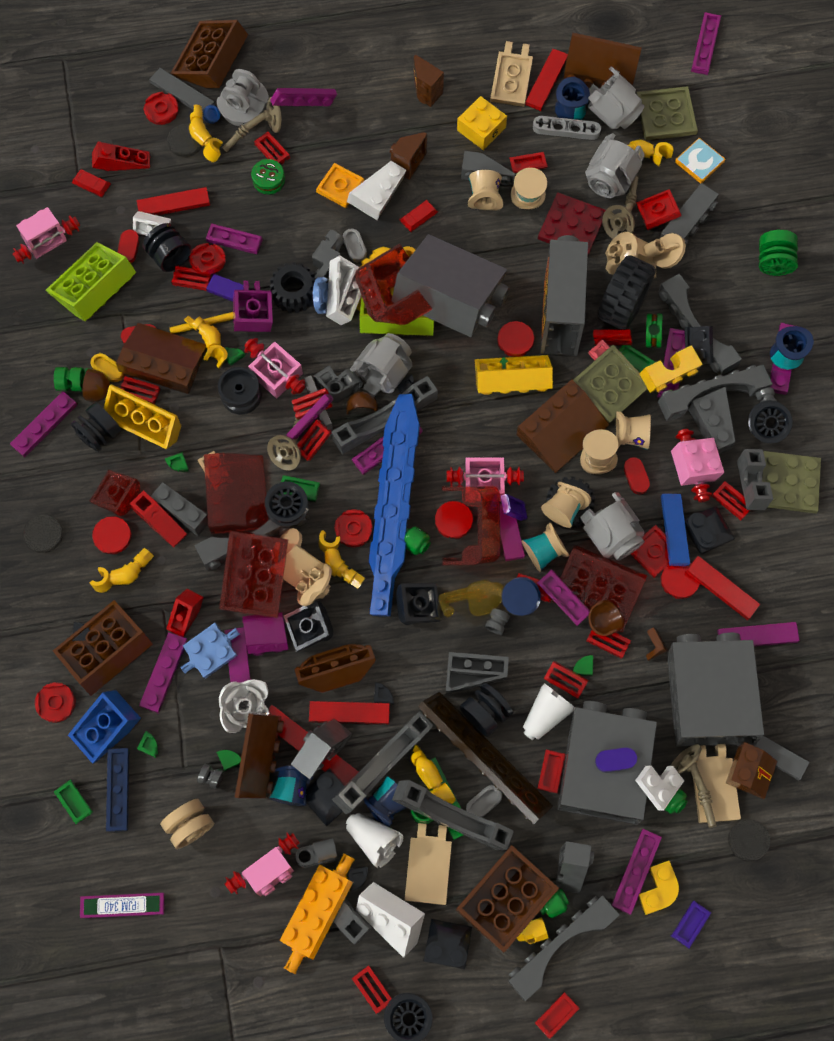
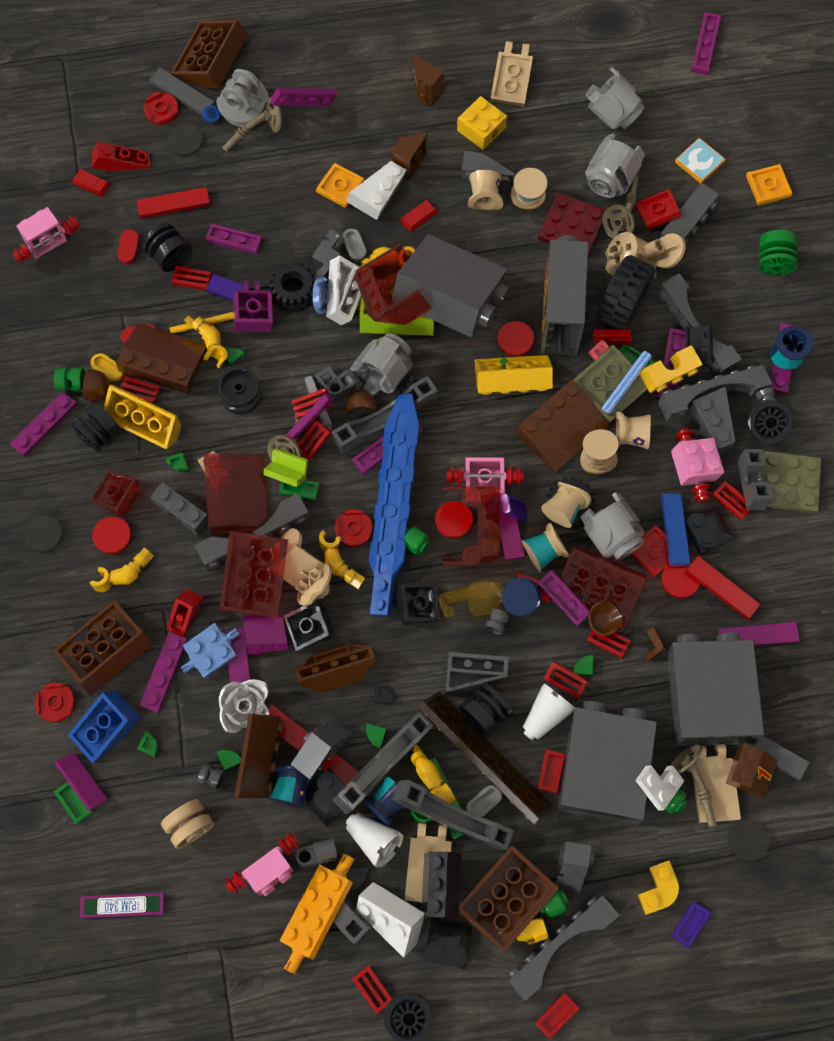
(81, 781): none -> magenta tile
(91, 281): lime slope -> none
(117, 790): dark blue plate -> none
(145, 222): white slope -> none
(158, 518): red slope -> none
(202, 136): yellow piece -> none
(207, 258): red tile -> none
(268, 176): green head -> none
(273, 494): black wheel -> none
(275, 368): bright pink brick -> none
(280, 159): red tile -> none
(287, 468): none -> lime panel
(349, 712): red tile -> none
(375, 735): none -> green tile
(441, 885): none -> black slope
(534, 160): red tile -> none
(546, 79): red tile -> none
(566, 130): light grey beam -> none
(571, 99): dark blue hat -> none
(592, 57): reddish brown slope -> none
(616, 759): dark purple tile -> none
(626, 382): none -> light blue axle
(636, 476): red tile -> none
(636, 871): magenta plate -> none
(654, 330): green head -> none
(661, 149): yellow piece -> none
(667, 113): olive plate -> none
(769, 184): none -> light orange tile

